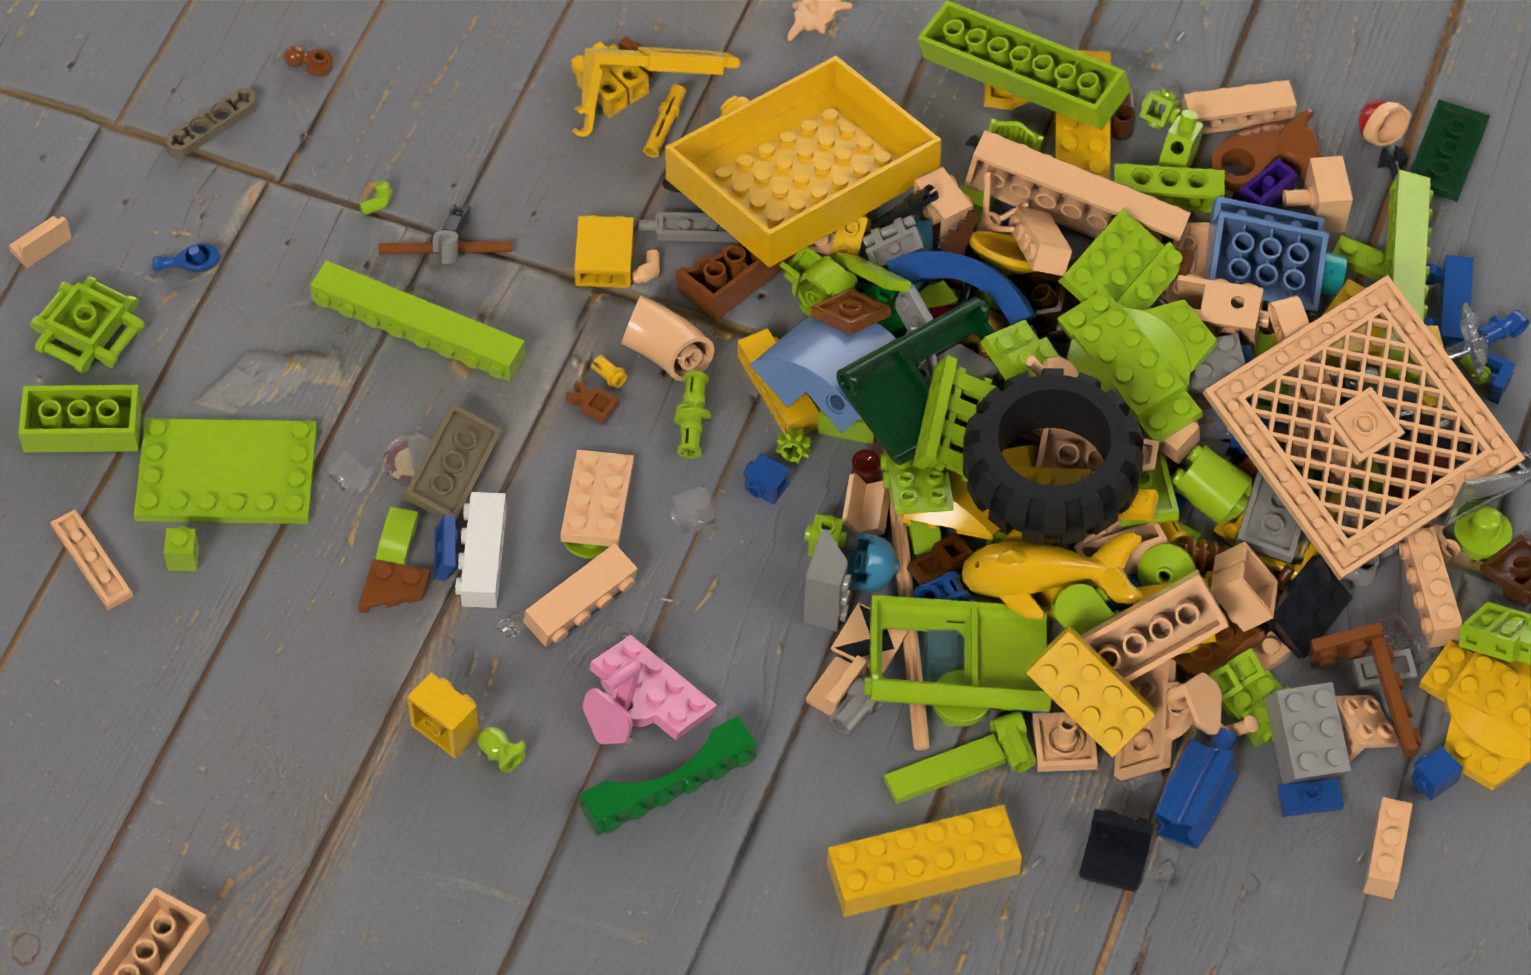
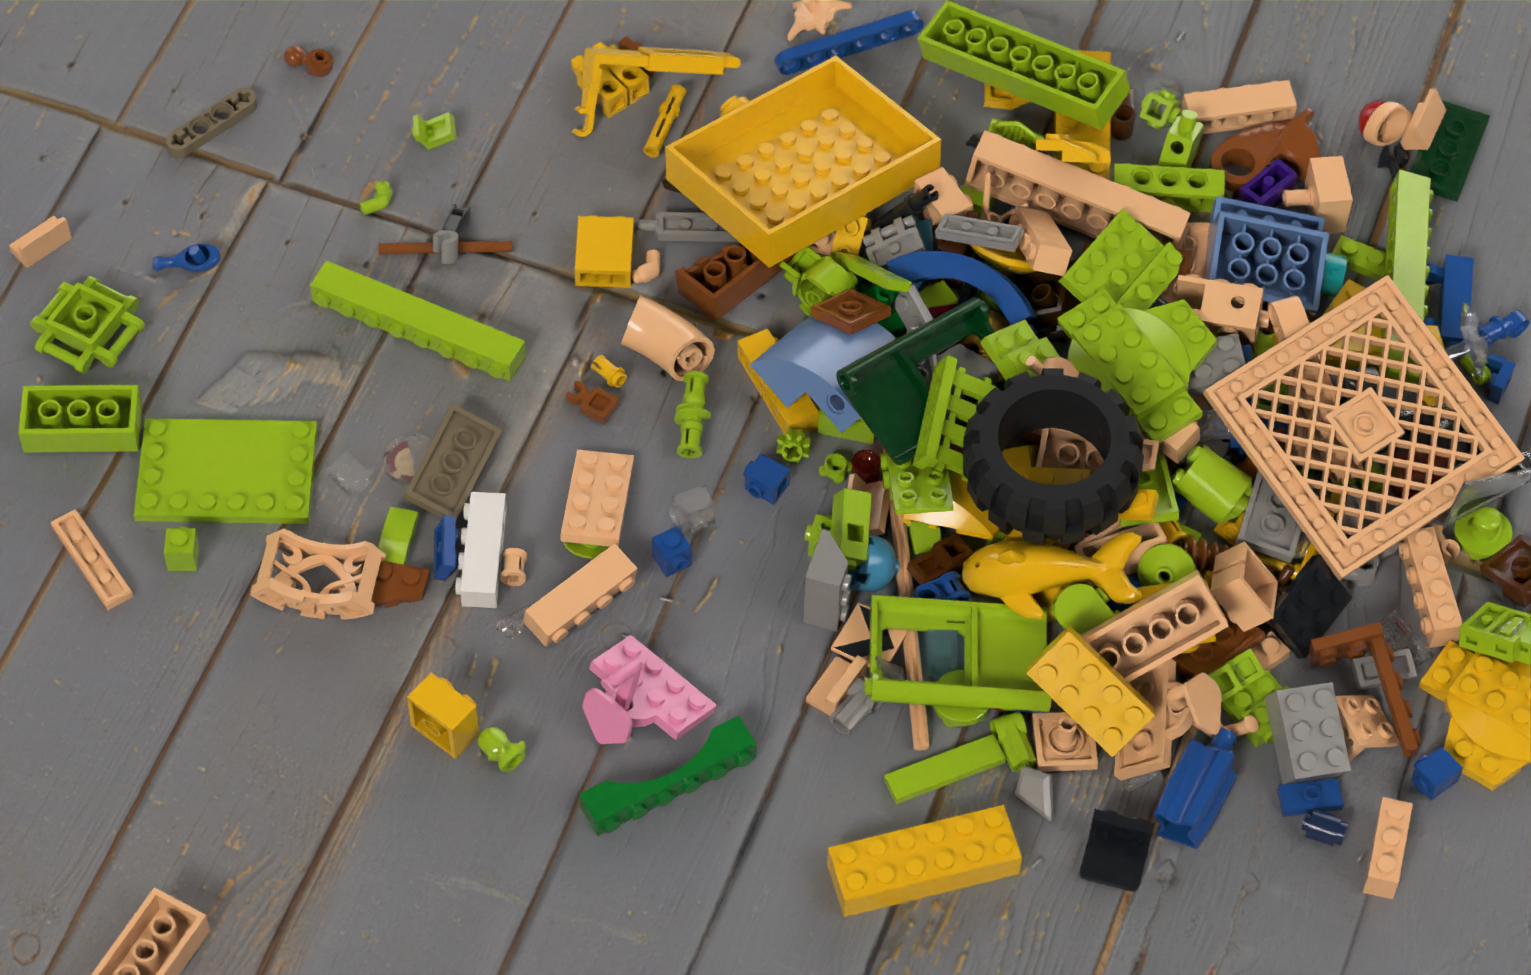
(308, 555): none -> light nougat fence
(434, 131): none -> lime bracket
(513, 567): none -> light nougat bush
(671, 551): none -> blue brick
(835, 461): none -> lime plate
(849, 42): none -> blue beam
(851, 524): none -> lime brick
(891, 670): none -> clear piece
(979, 232): none -> light grey tile
(1036, 791): none -> light grey piece
(1074, 149): none -> yellow plate
(1324, 827): none -> dark blue brick
(1424, 123): none -> light nougat panel

